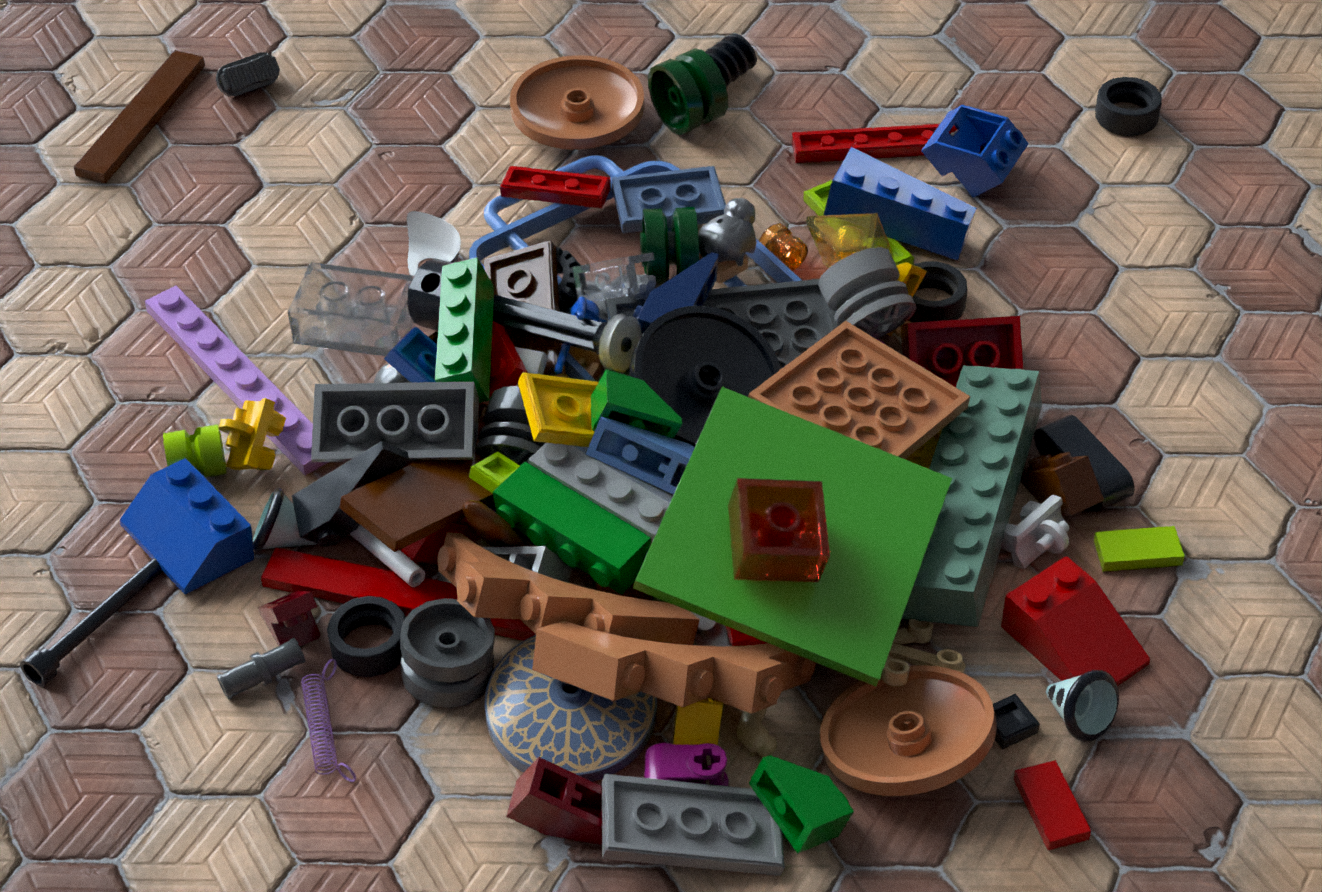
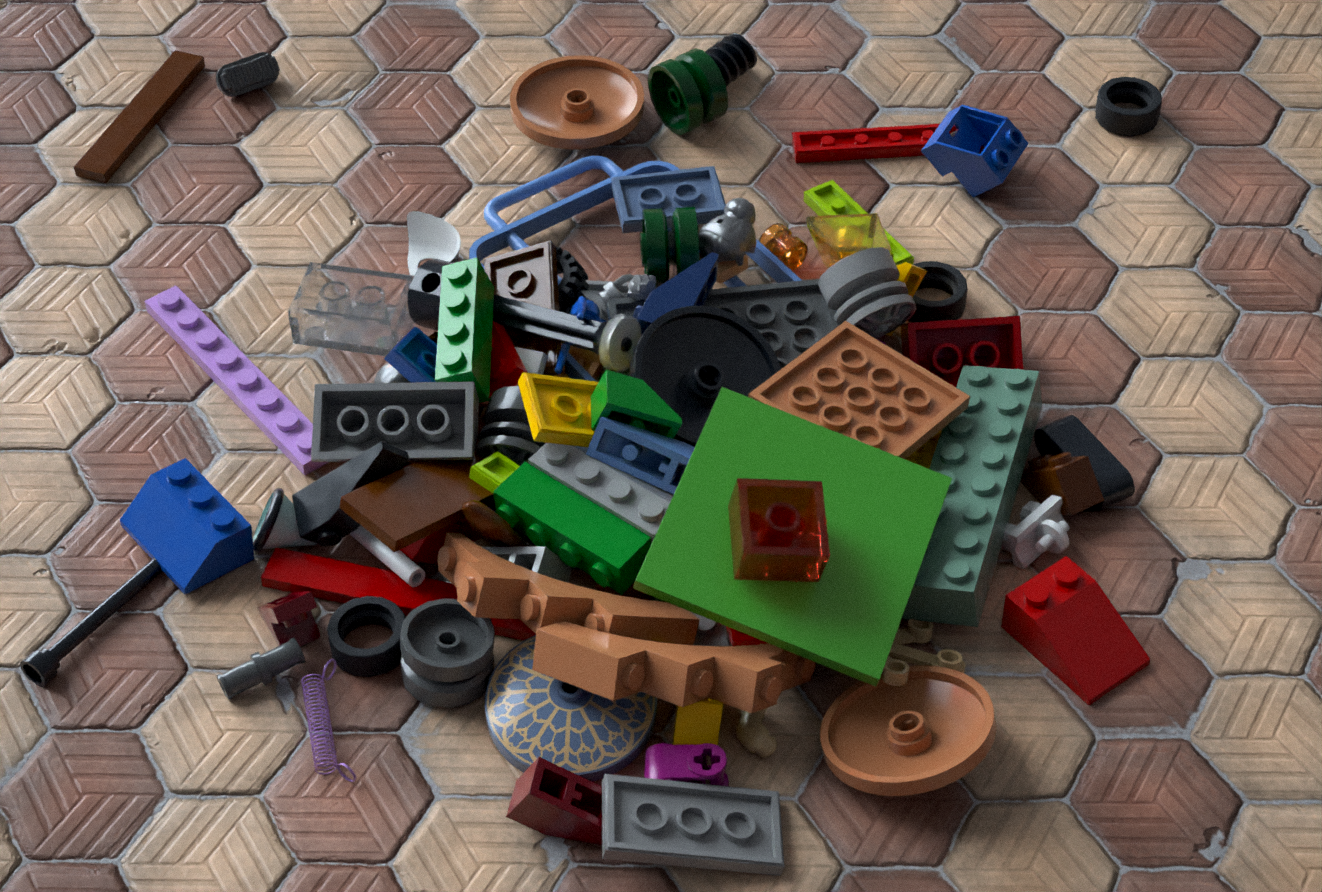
(201, 449): lime wheel -> none
(248, 433): yellow hips -> none
(555, 187): red tile -> none
(609, 278): clear panel -> none
(801, 802): green slope -> none
(905, 205): blue wedge -> none
(1013, 721): black tile -> none
(1052, 805): red tile -> none
(1086, 703): hat -> none
(1139, 548): lime tile -> none

